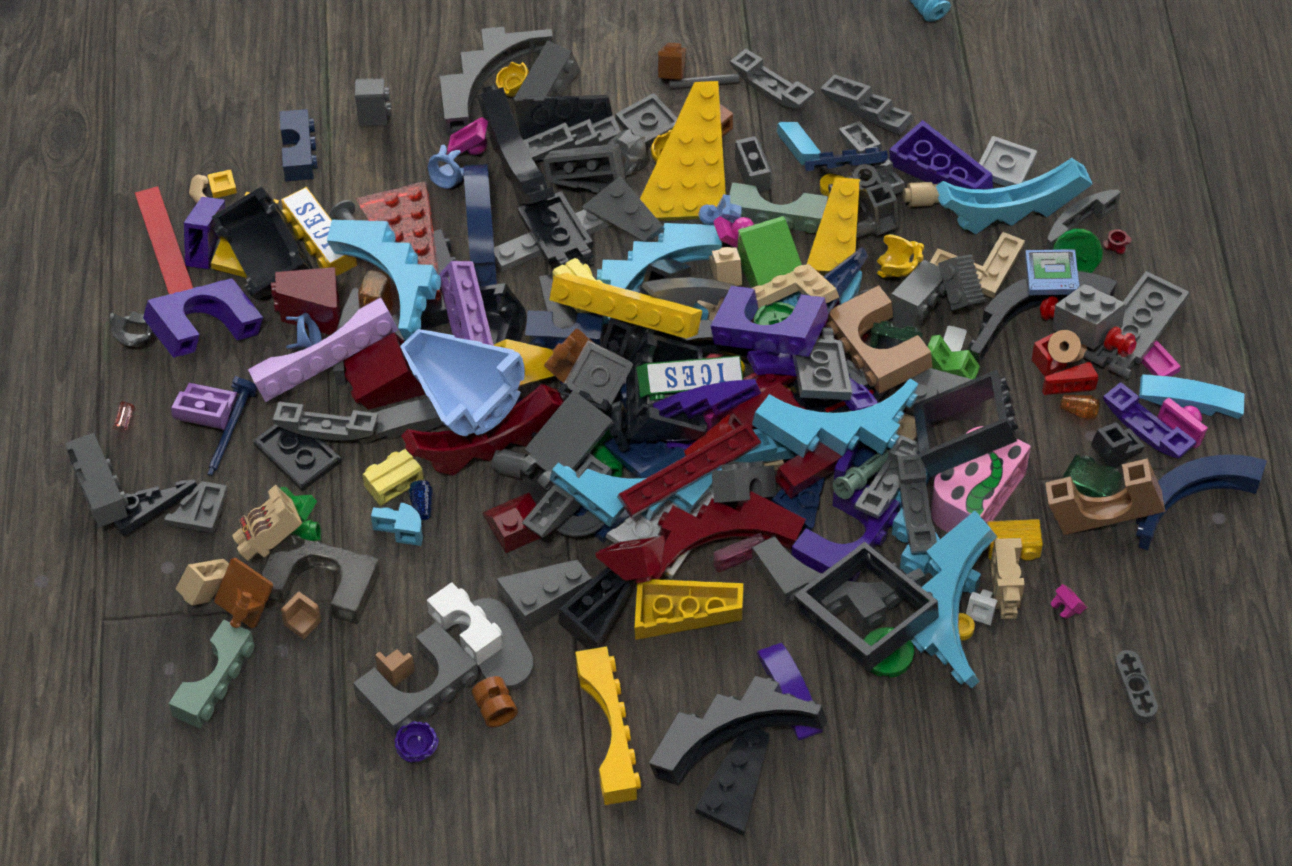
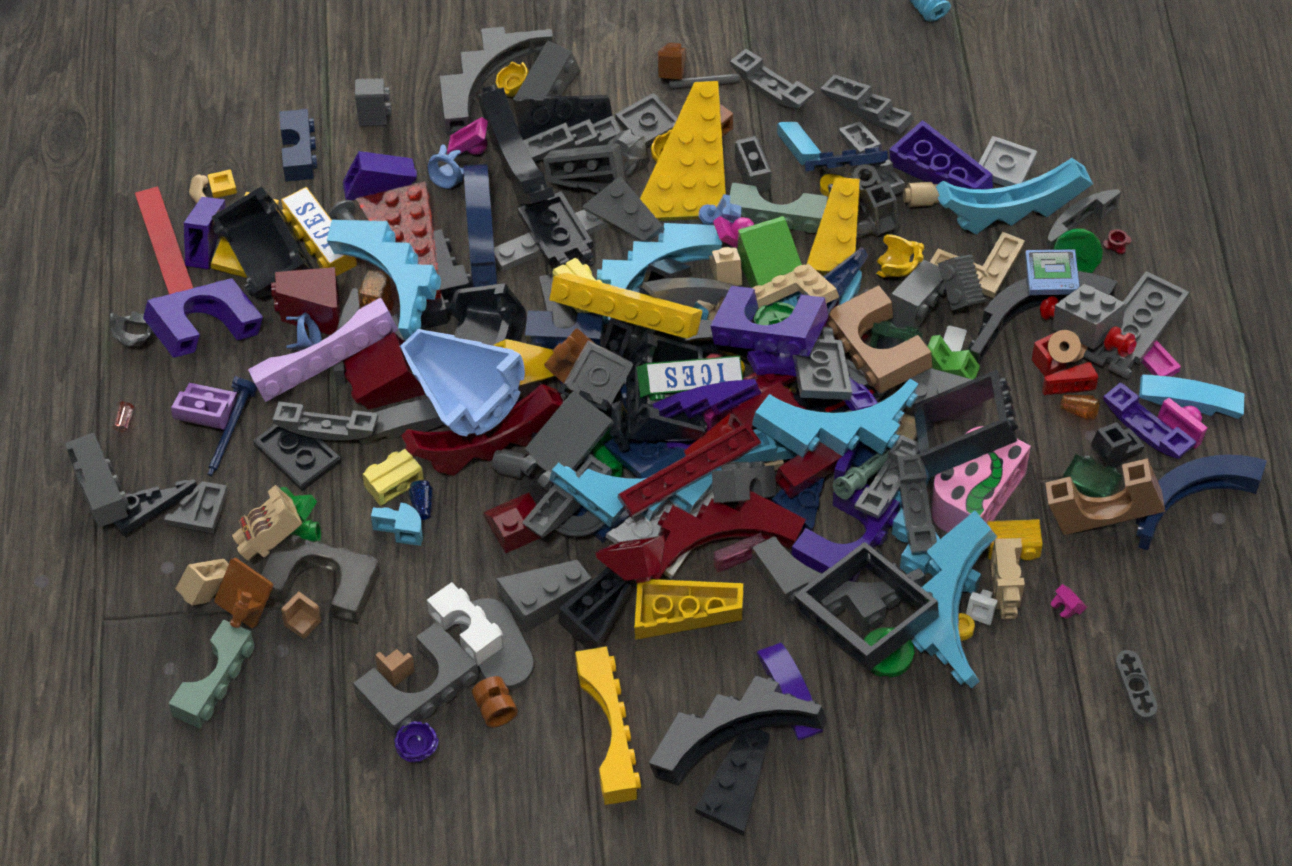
(377, 173): none -> dark purple slope
(468, 305): medium lavender fence -> none

